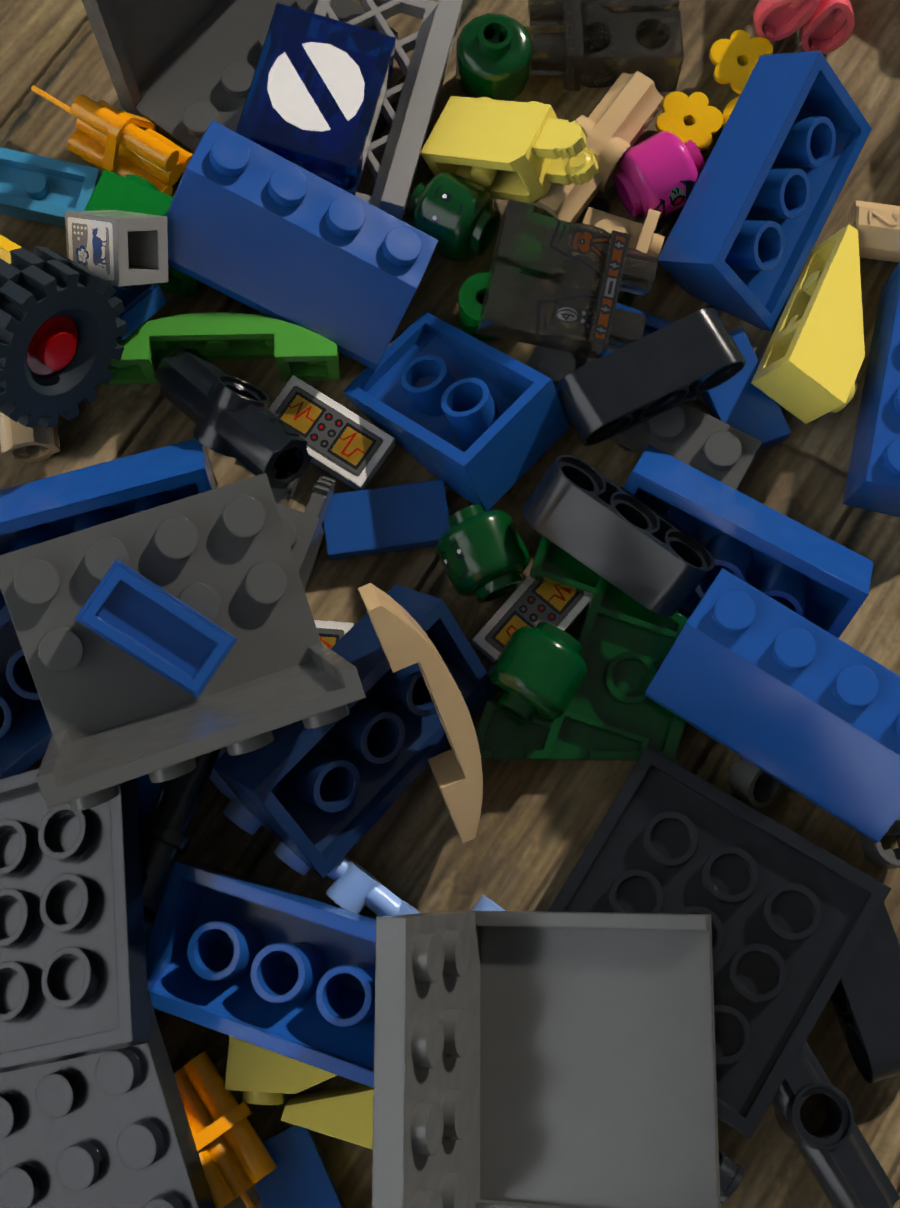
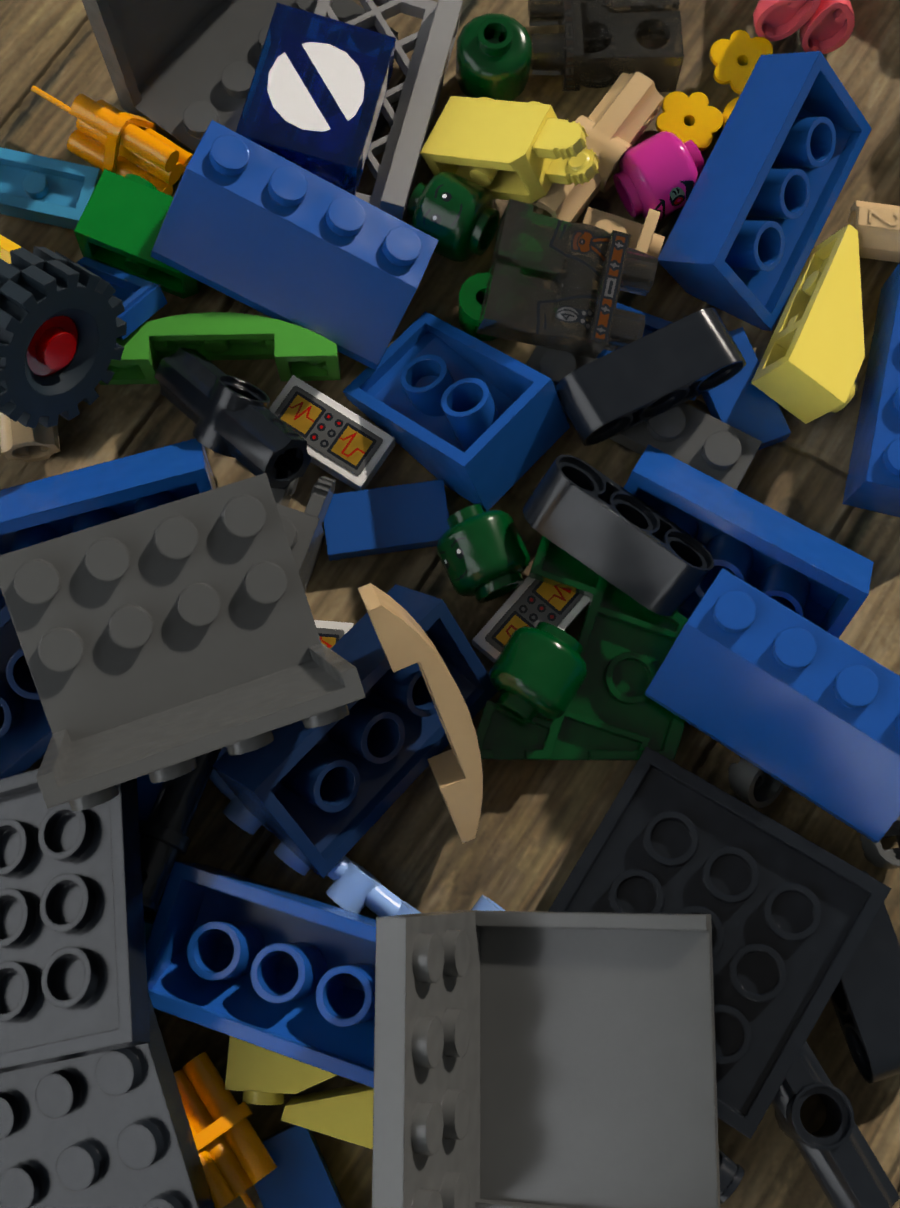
(119, 245): light grey brick -> none
(156, 628): blue tile -> none

